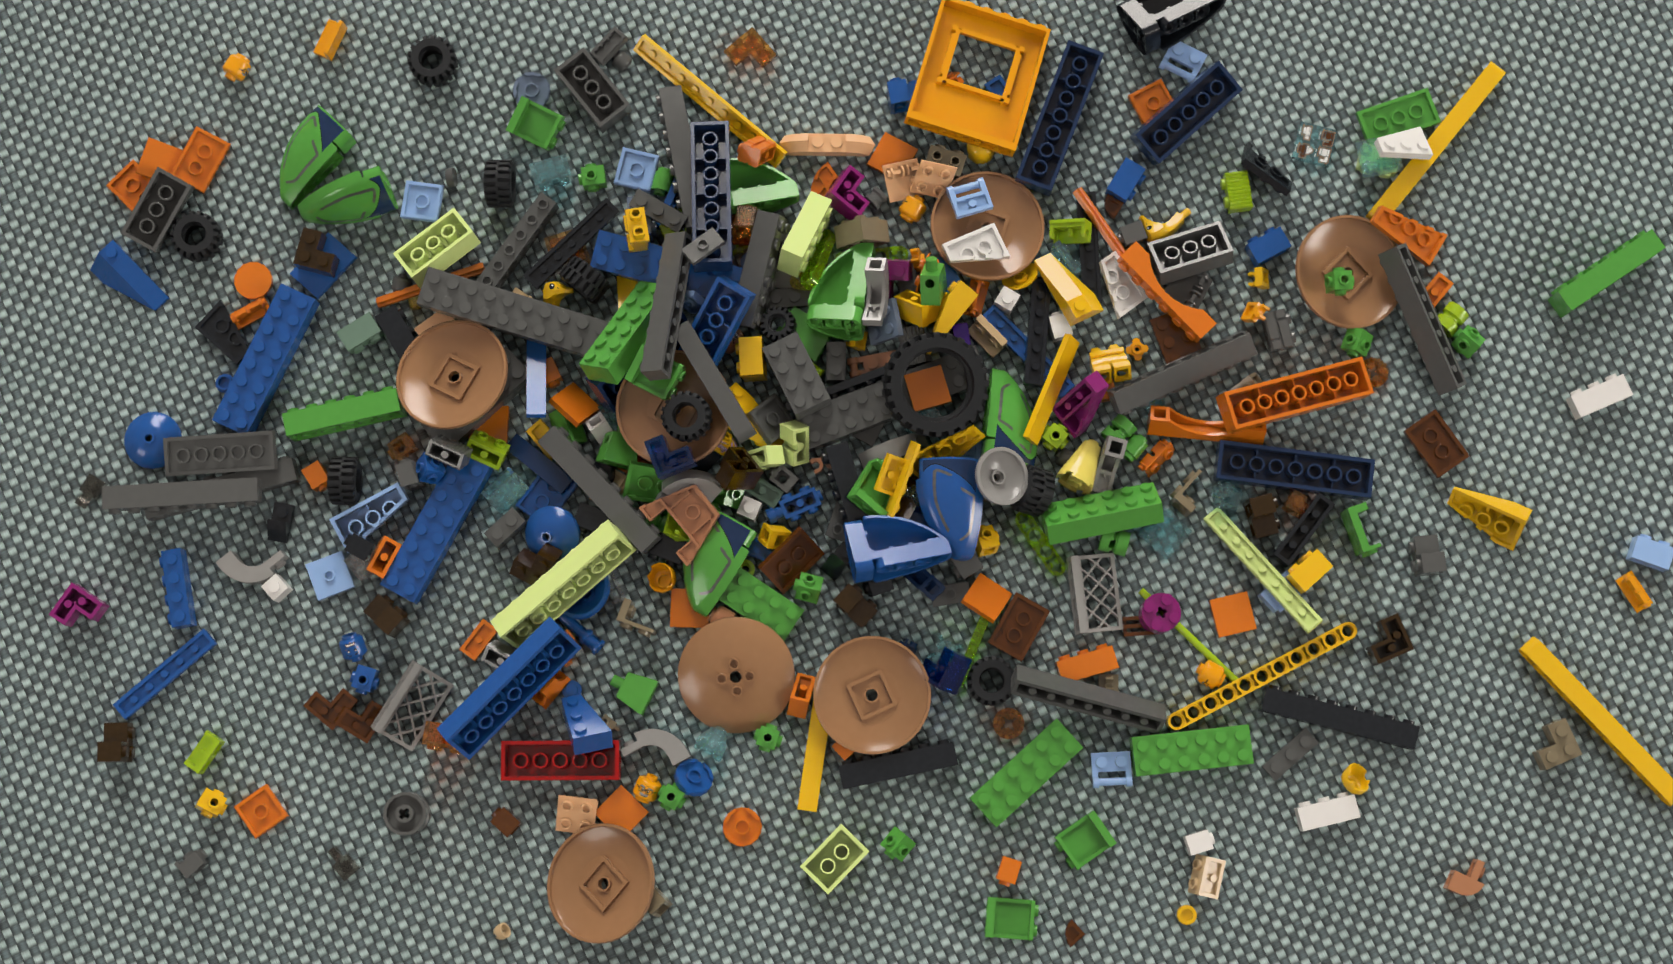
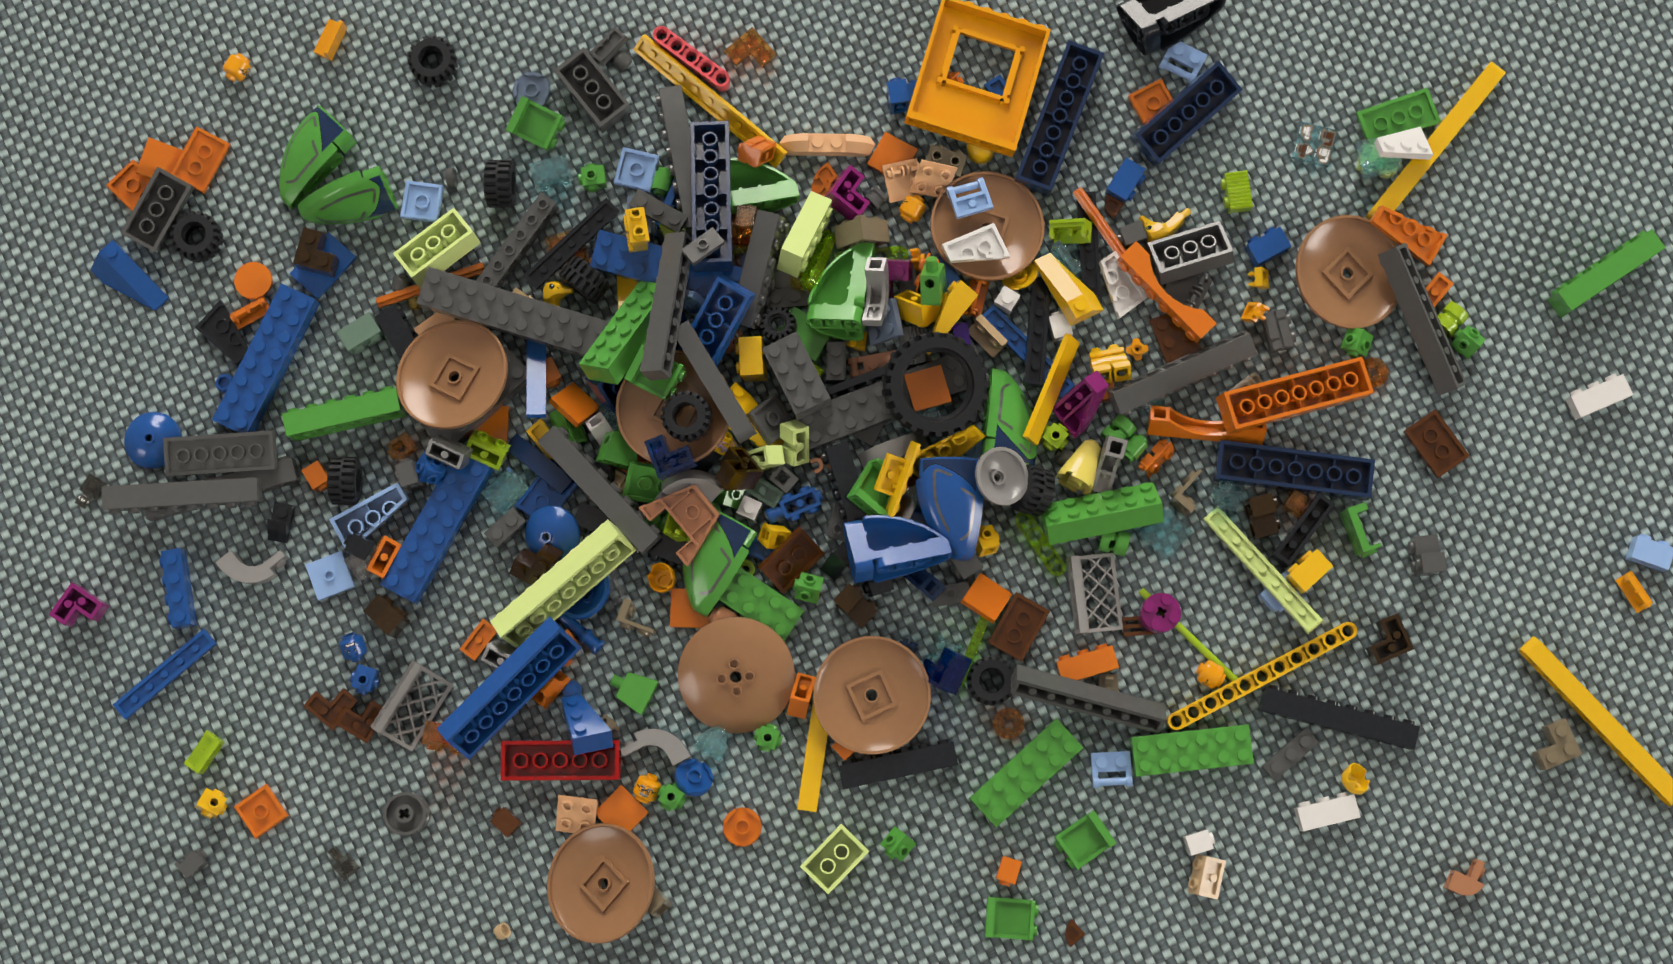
(117, 743): dark brown brick -> none
(277, 588): white brick -> none
(695, 66): none -> coral beam
(1186, 914): yellow tile -> none
(1232, 614): orange tile -> none
(1259, 166): black wing -> none
(1339, 281): bright green brick -> none
(1495, 516): yellow wedge -> none

